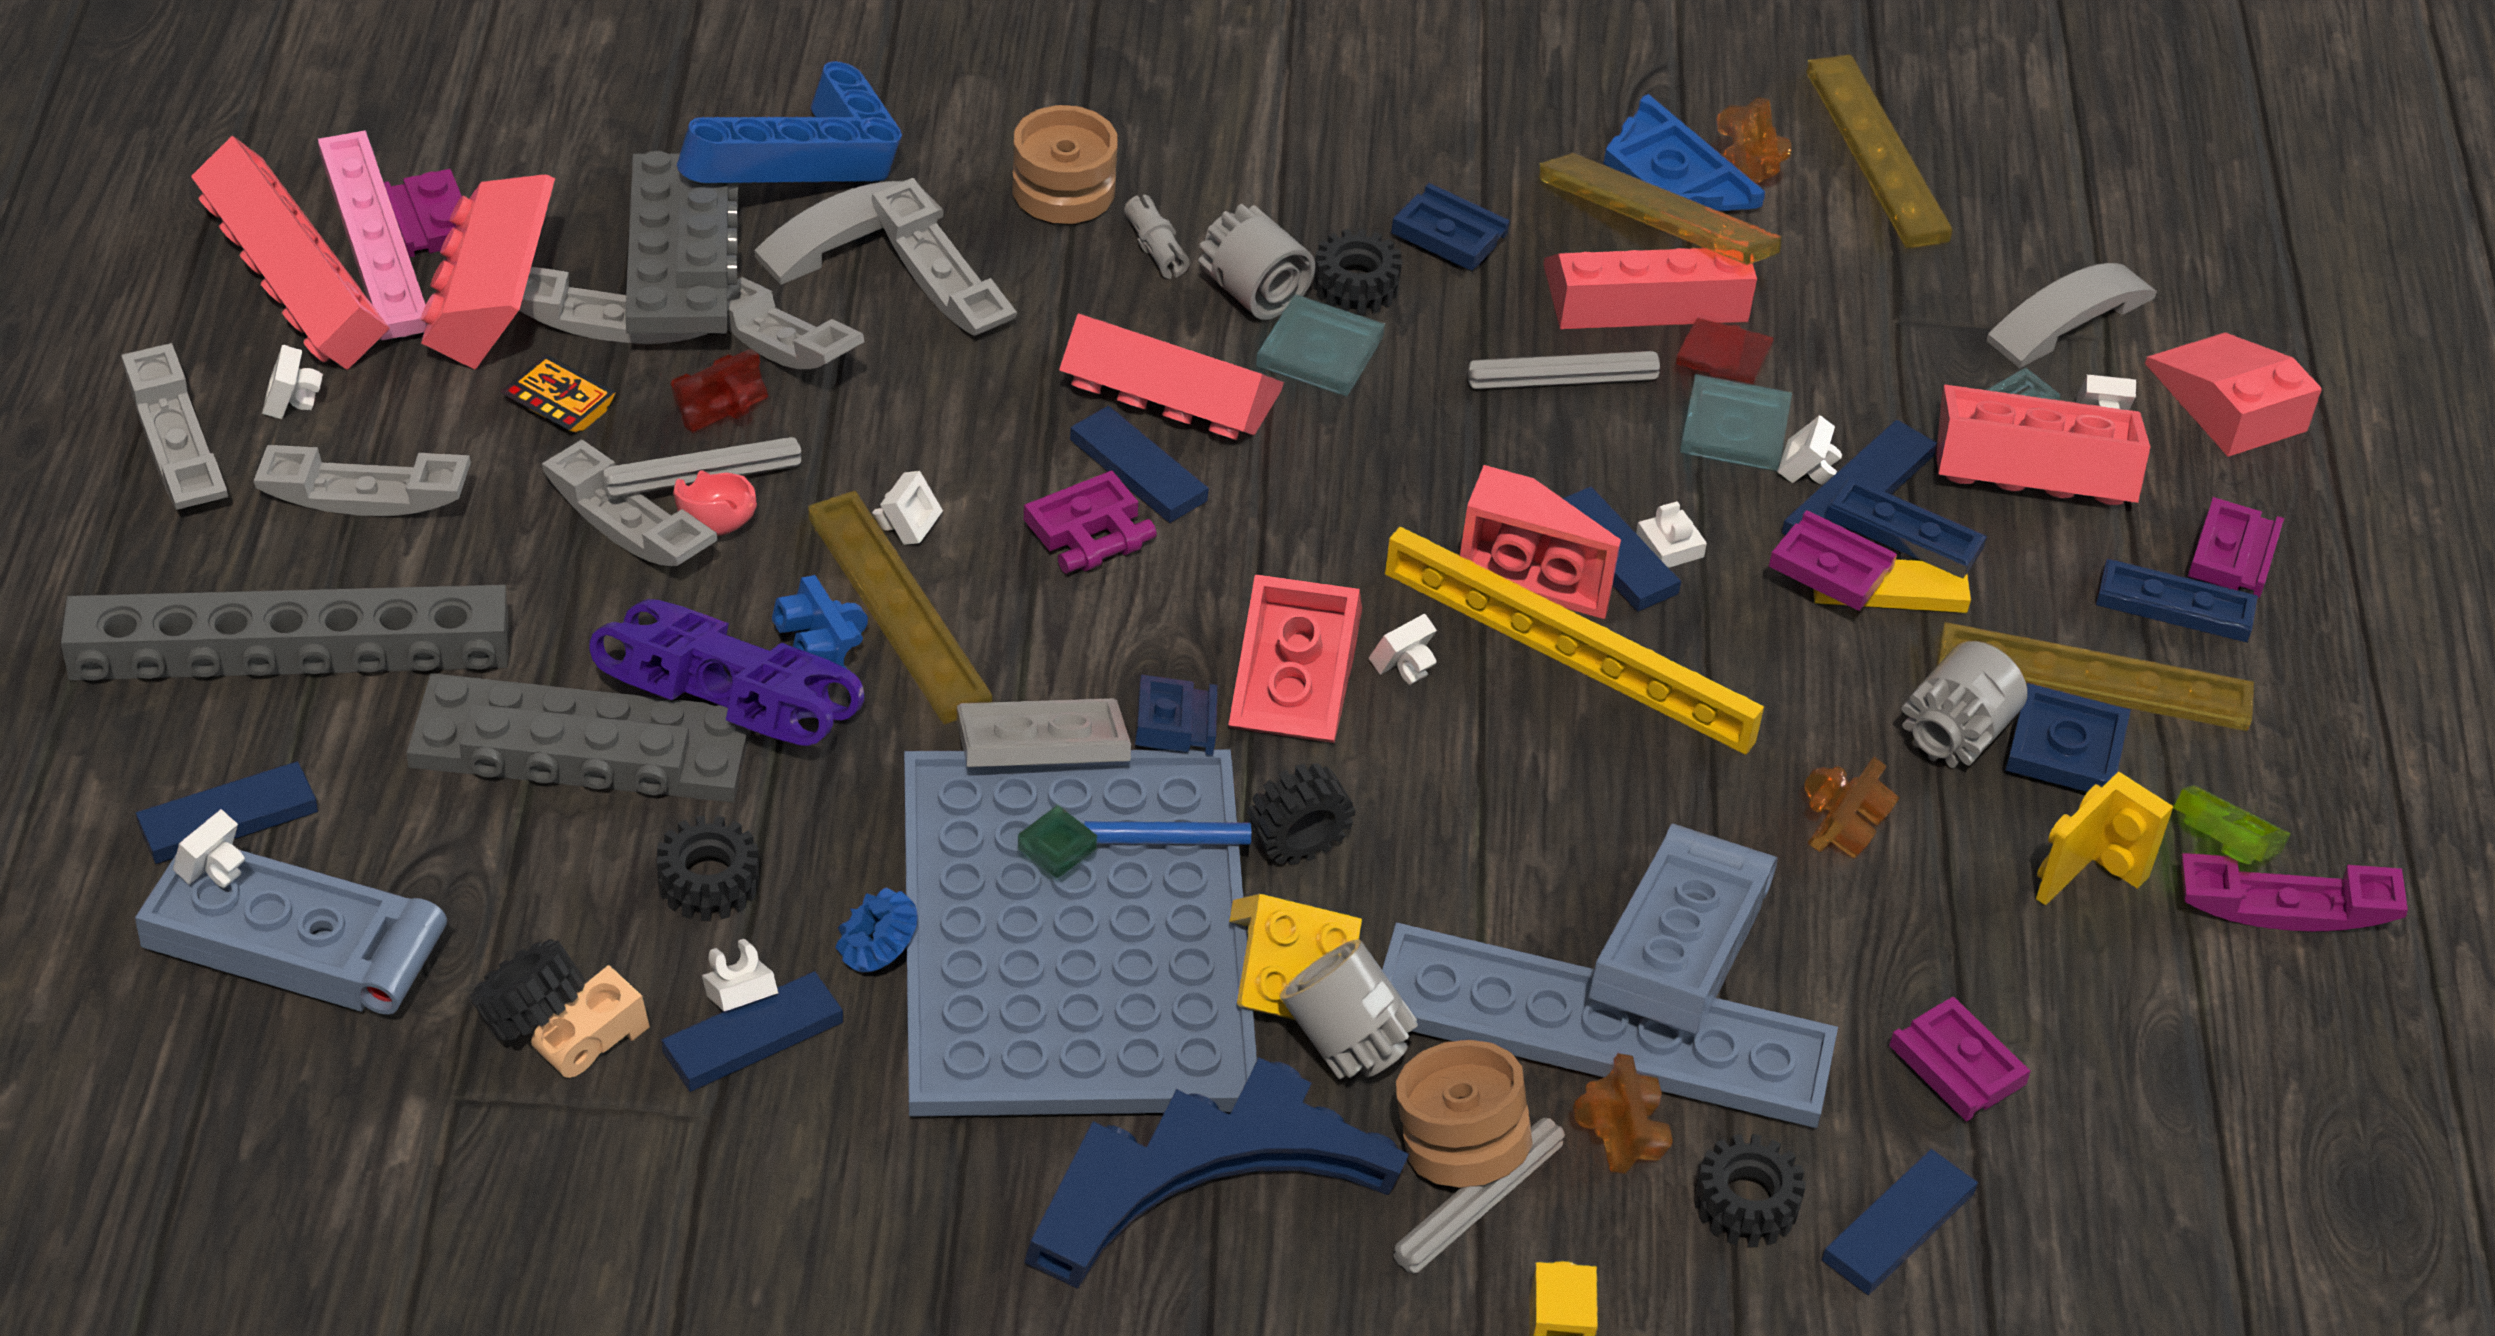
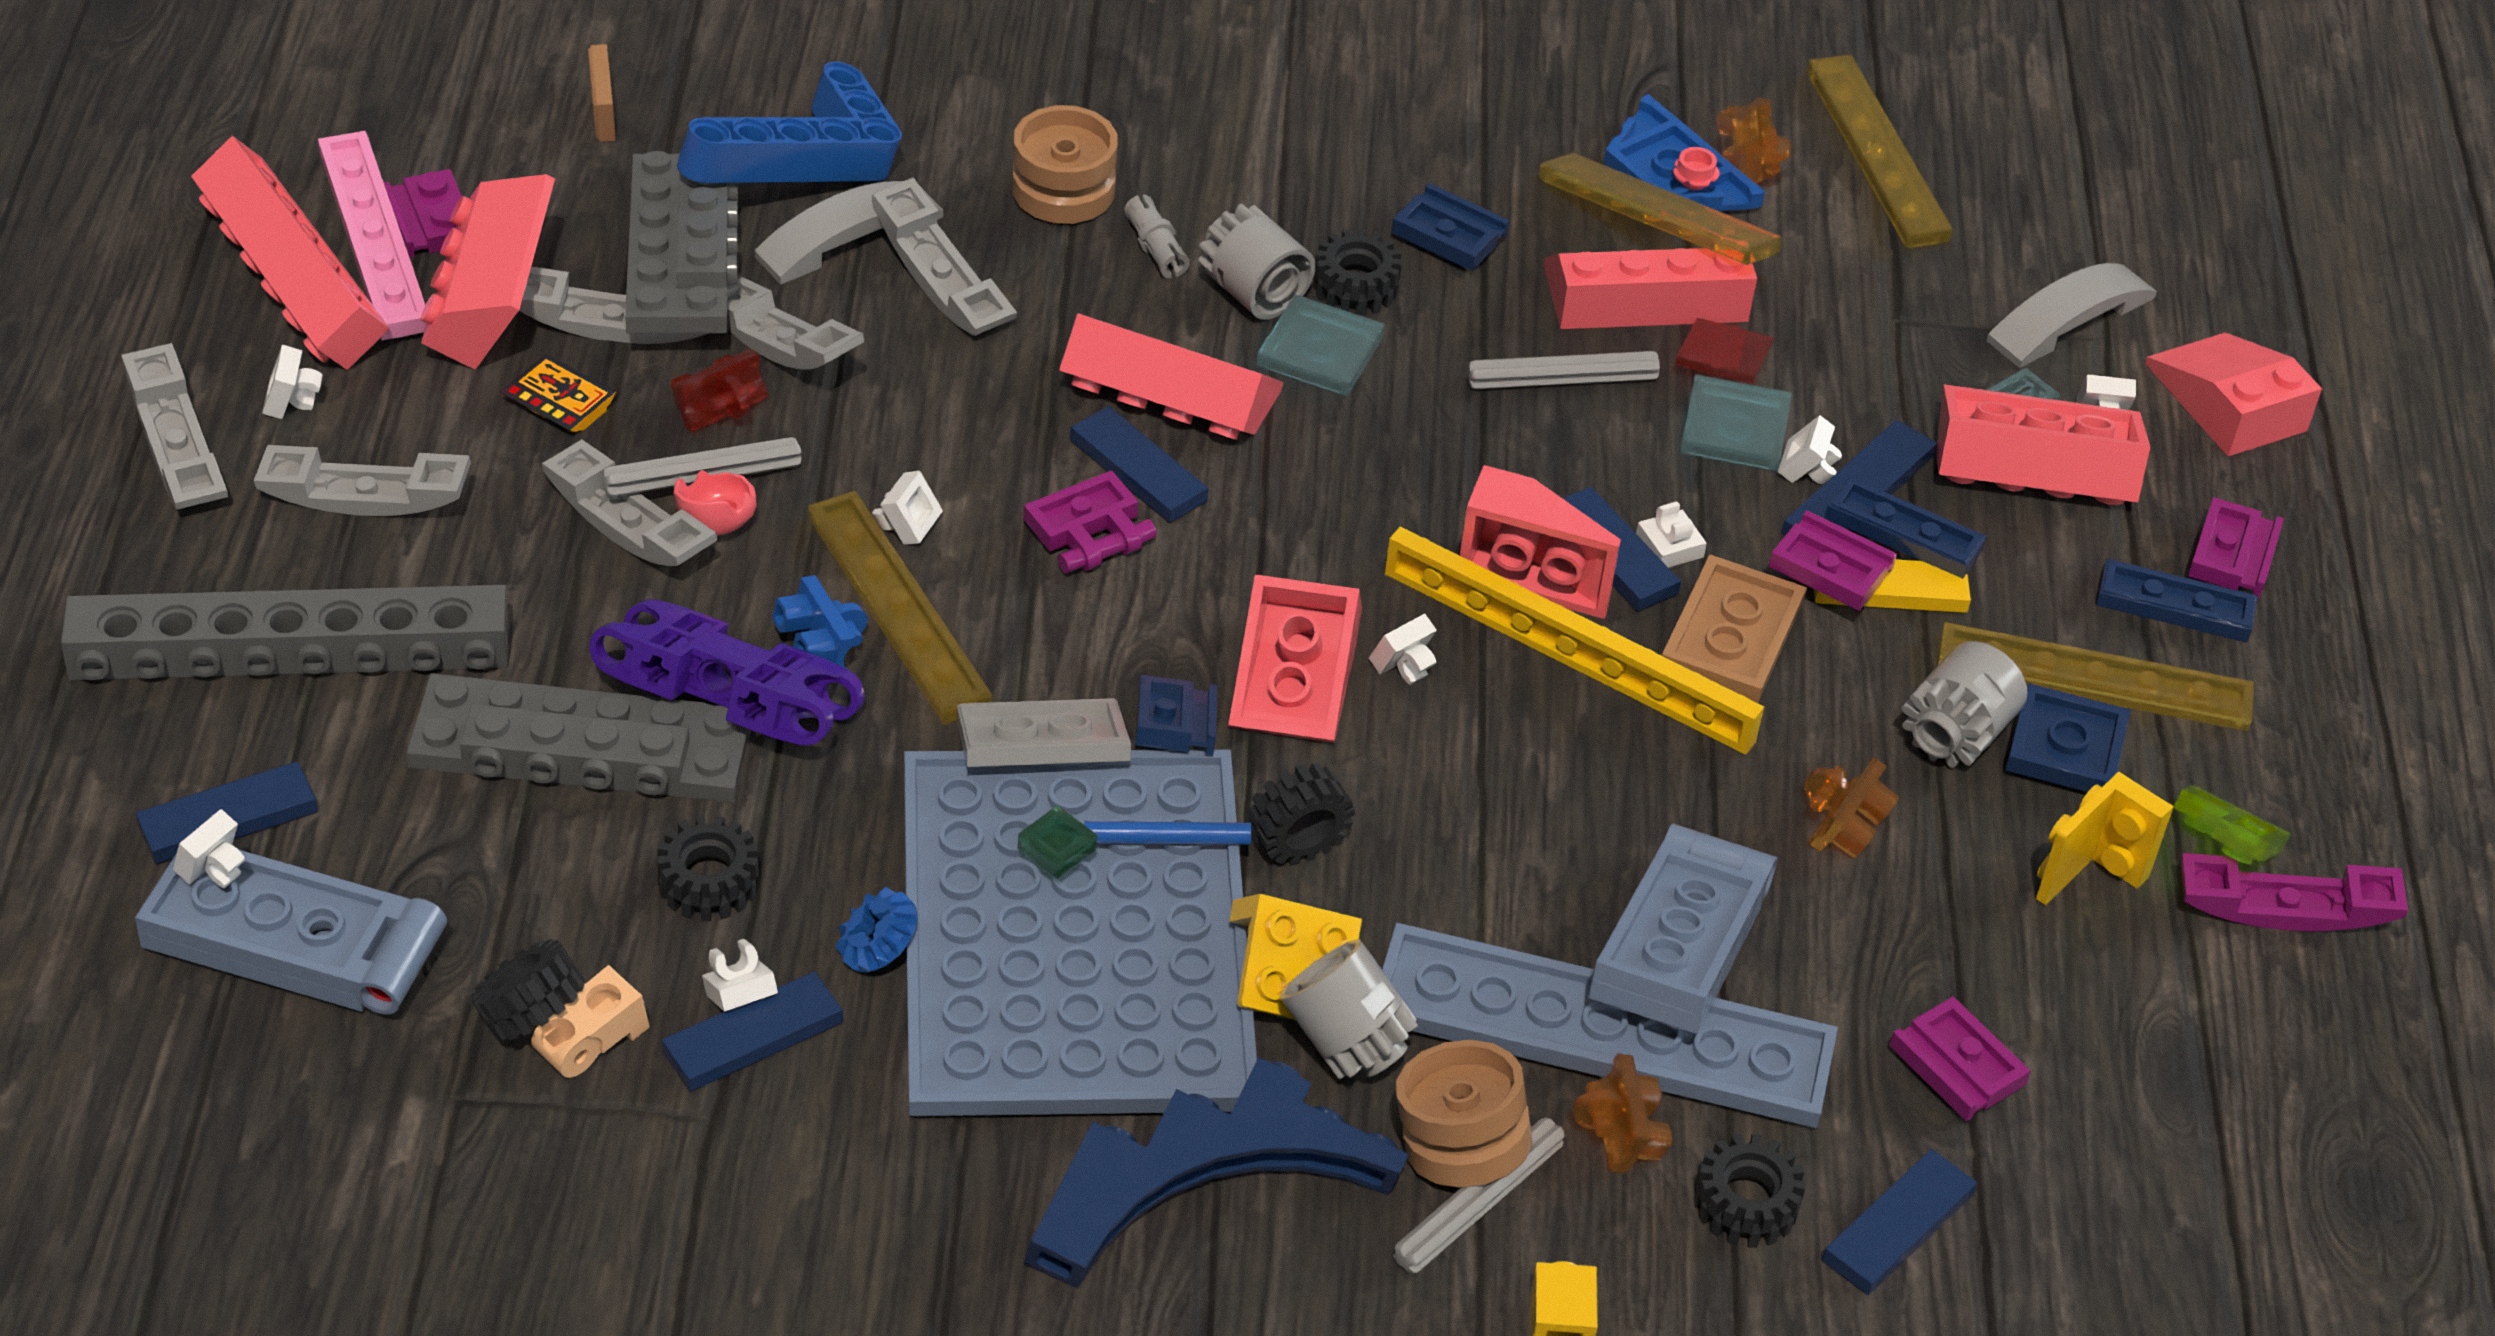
(601, 93): none -> medium nougat tile
(1696, 168): none -> coral plate
(1735, 626): none -> medium nougat plate

